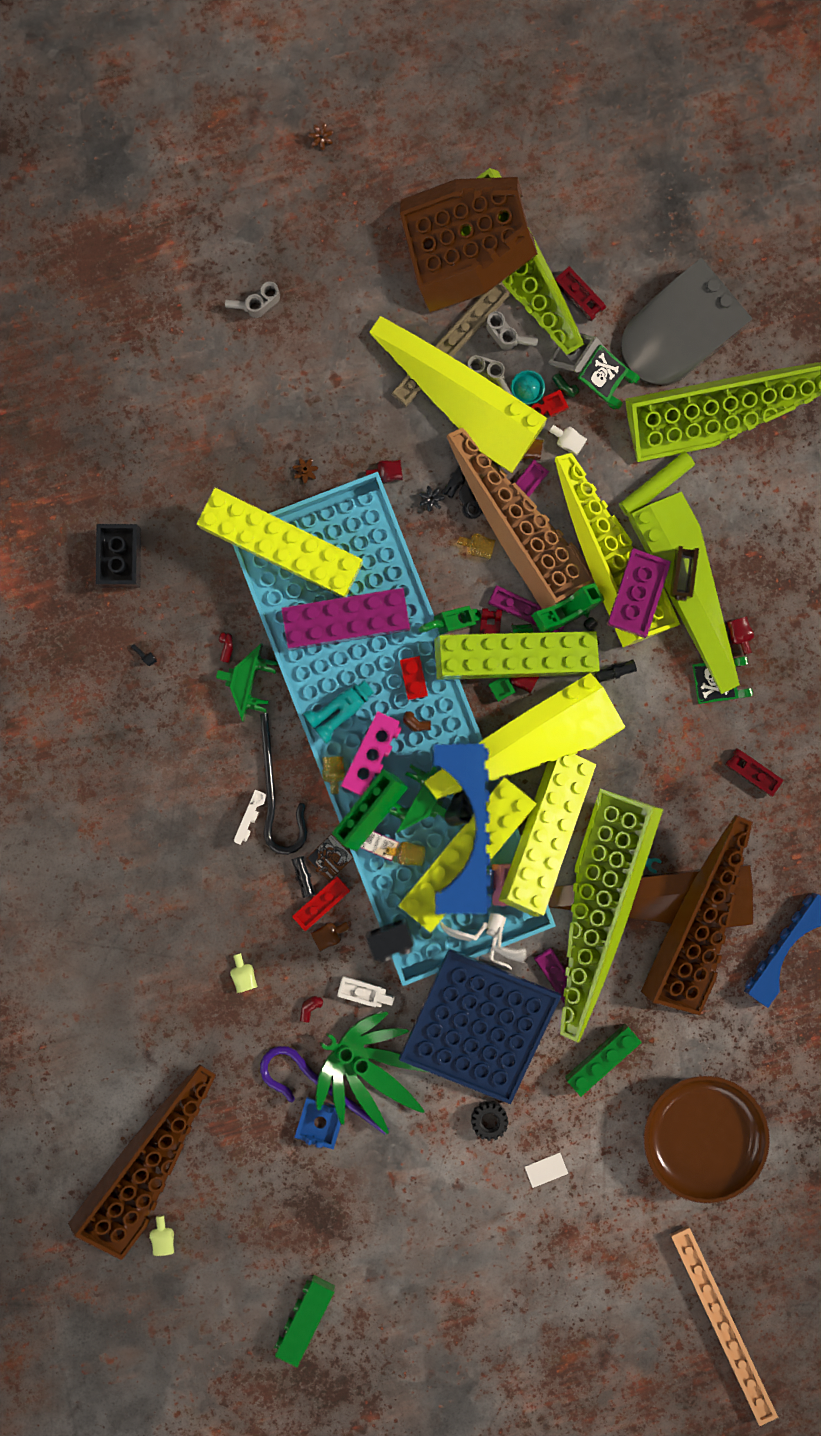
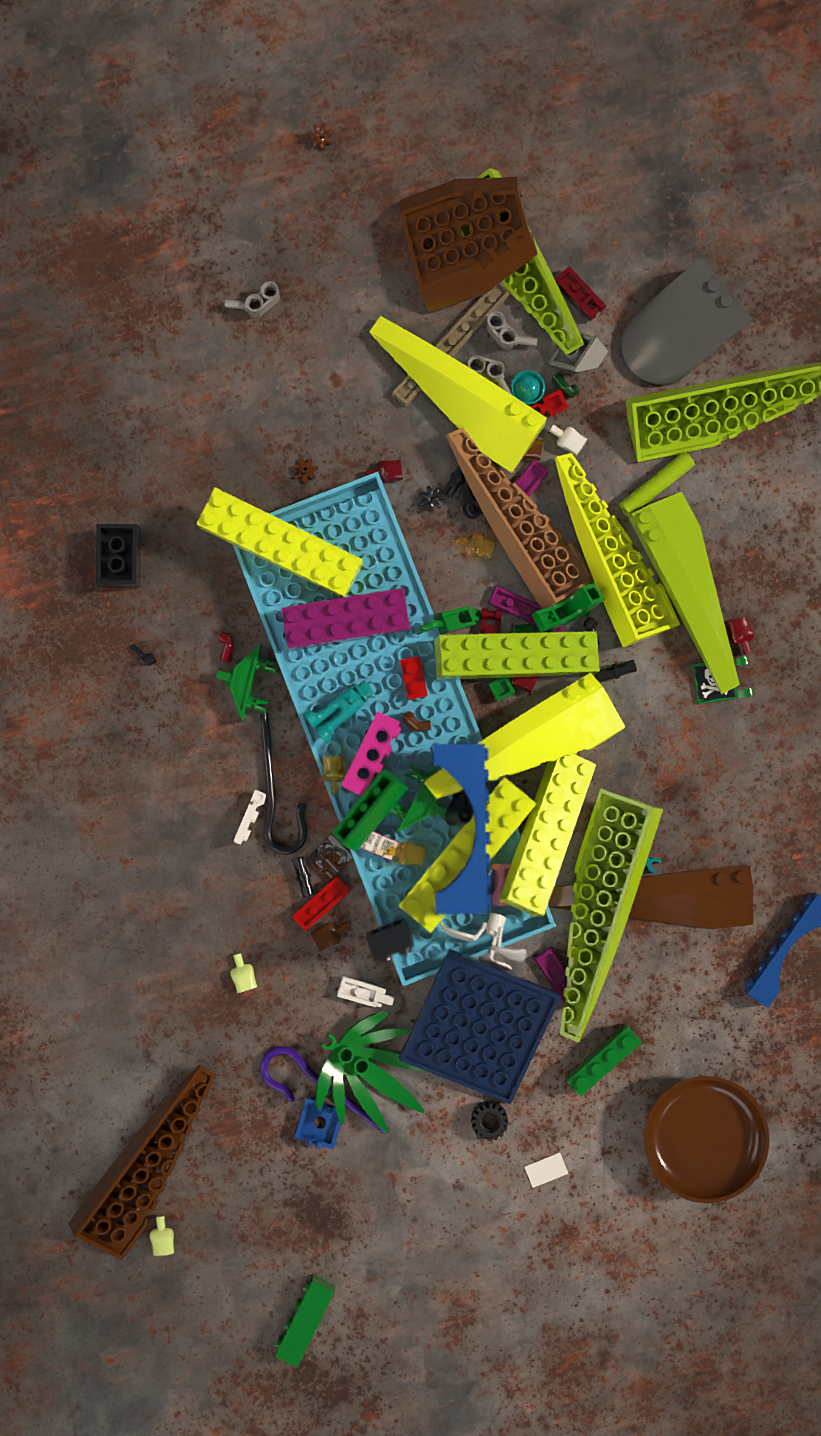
(308, 1006): dark red arm -> none
(604, 375): flag -> none
(639, 593): magenta plate -> none
(684, 573): dark brown window -> none
(692, 947): reddish brown wedge -> none
(724, 1325): light nougat plate -> none
(755, 773): dark red plate -> none

